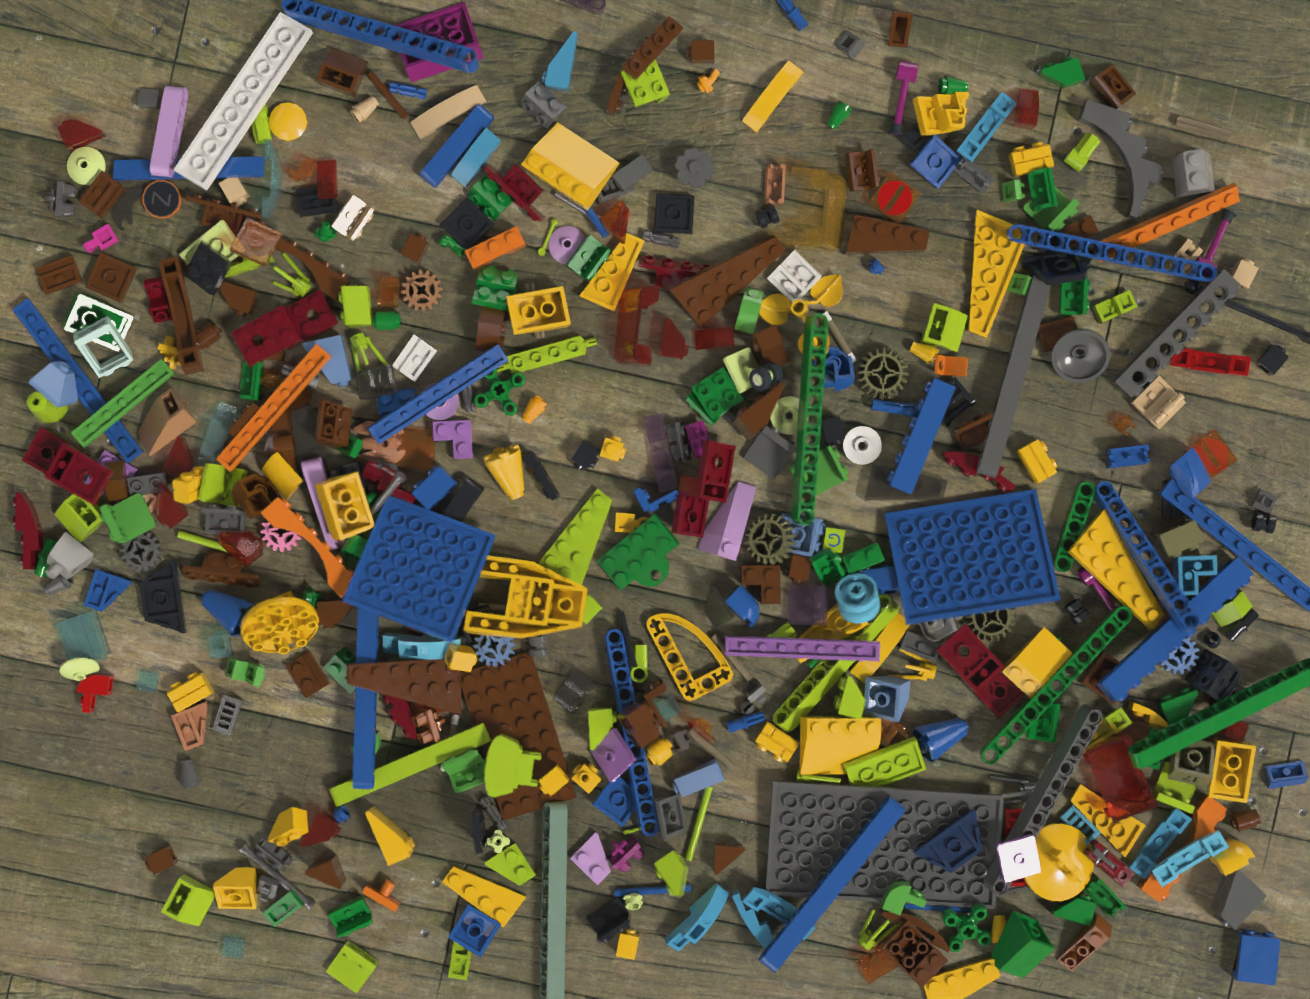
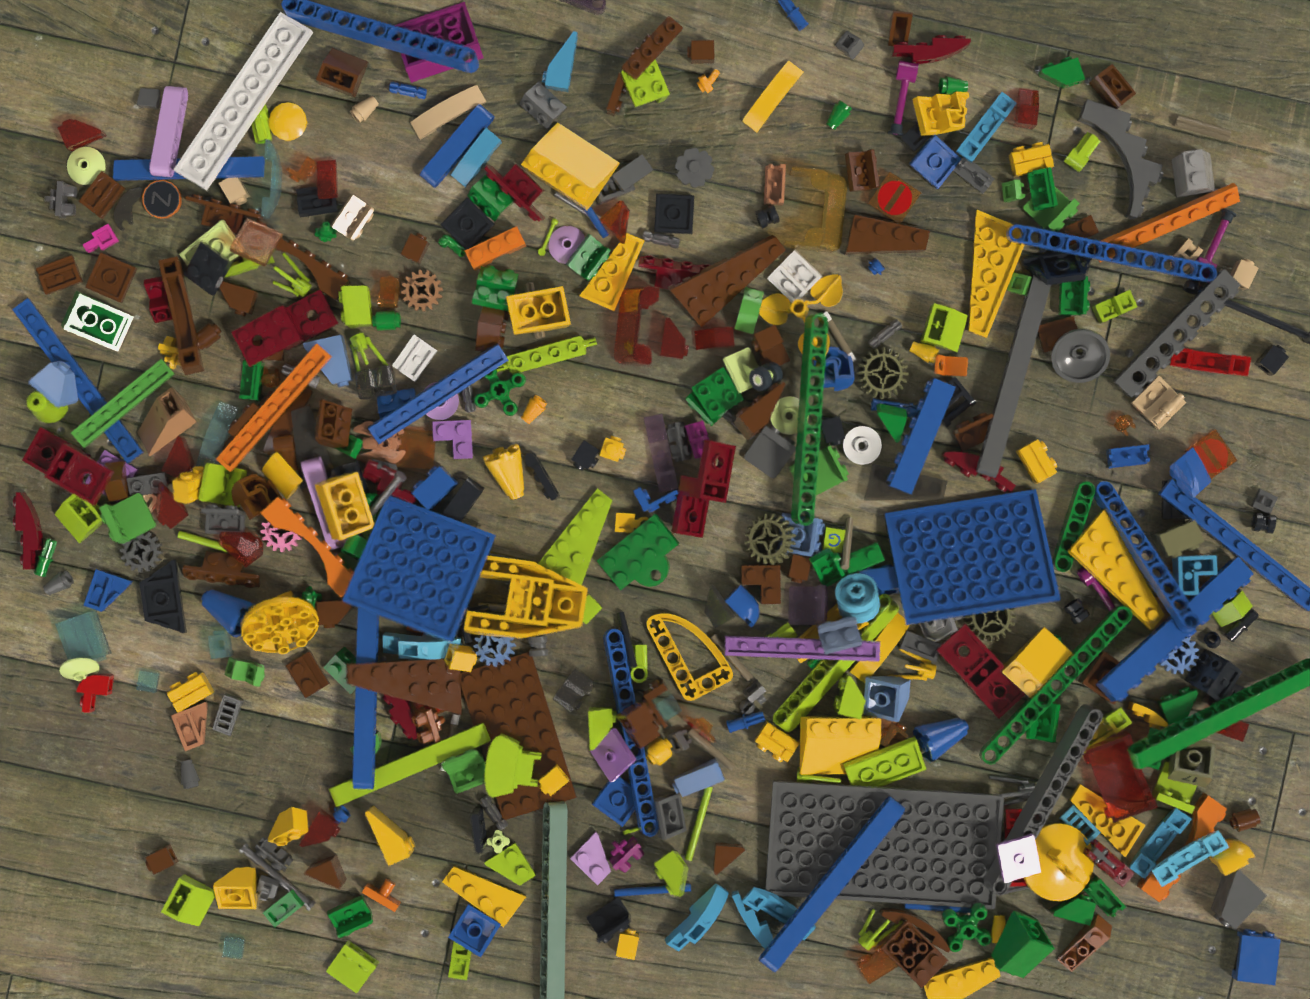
(67, 557): light grey torso -> none
(94, 331): light aqua window -> none
(388, 95): reddish brown bar -> none
(586, 776): yellow brick -> none
(633, 901): yellowish green plate -> none
(728, 525): lavender wedge -> none
(839, 635): none -> sand blue bracket
(847, 543): none -> dark tan bar
(885, 334): none -> flat silver axle
(893, 418): none -> green slope
(900, 893): bright green brick -> none
(938, 50): none -> dark red slope
(953, 844): dark blue wing -> none
(1231, 770): yellow slope -> none
(1286, 774): blue slope -> none

